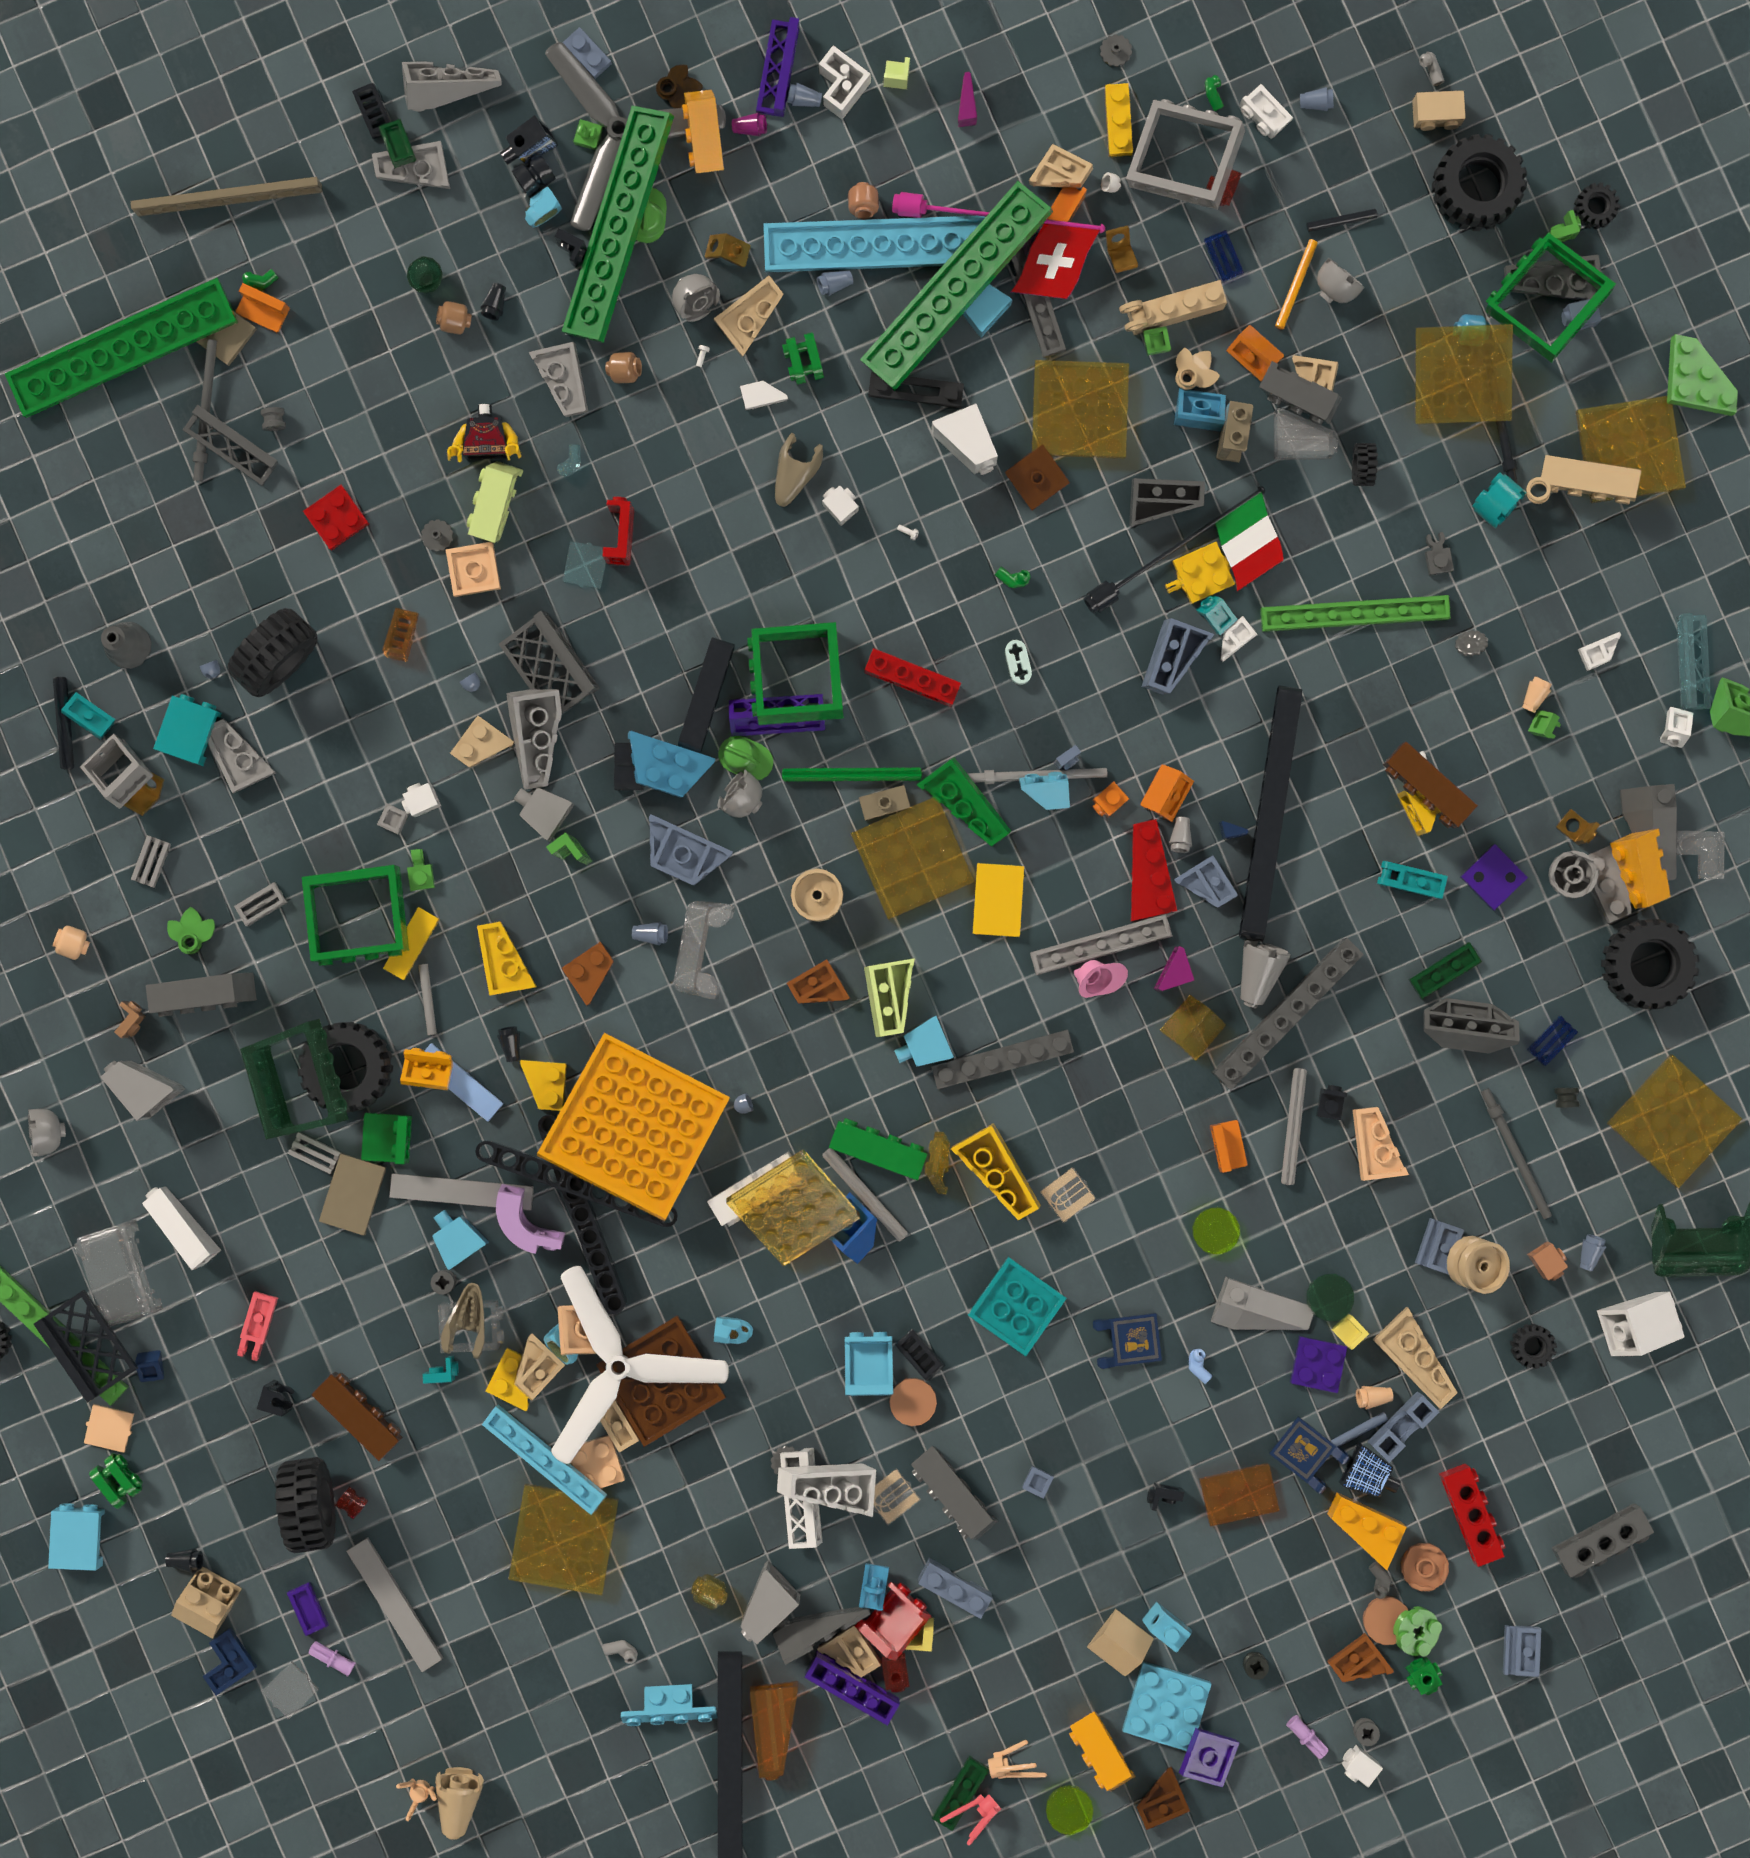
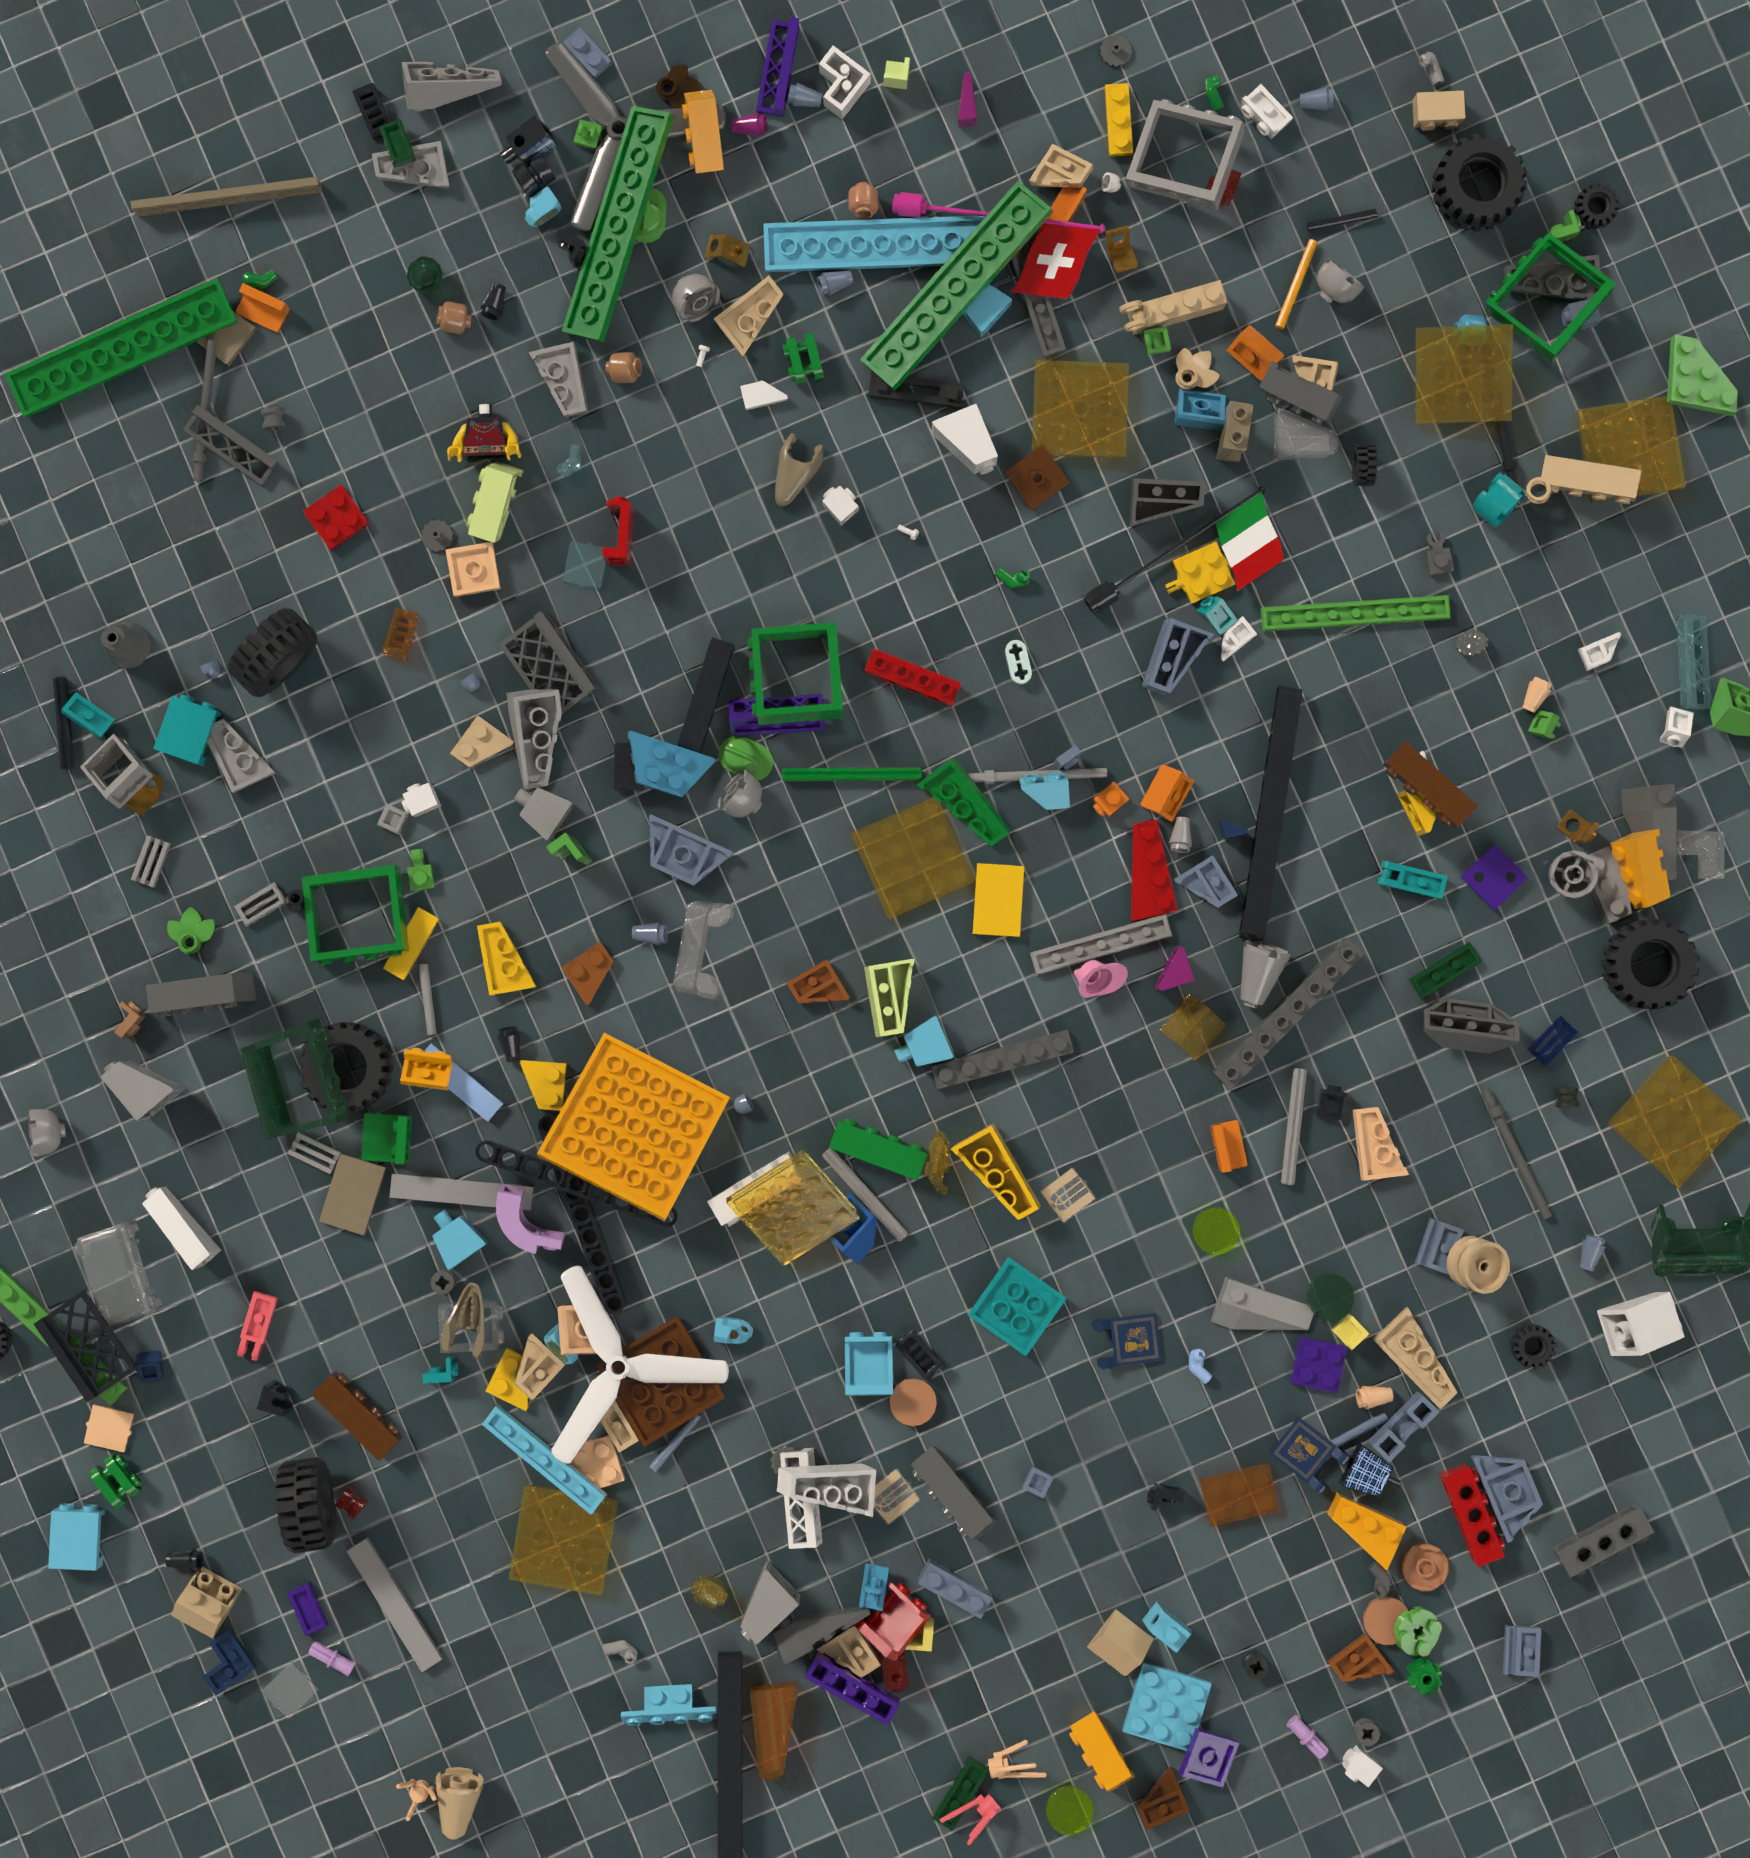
(71, 942): light nougat head -> none
(295, 907): none -> black cone
(674, 1442): none -> sand blue bar
(819, 881): tan wheel -> none
(884, 802): dark tan plate -> none
(1230, 274): clear blue tile -> none
(1508, 1491): none -> sand blue wing
(1548, 1261): nougat brick -> none

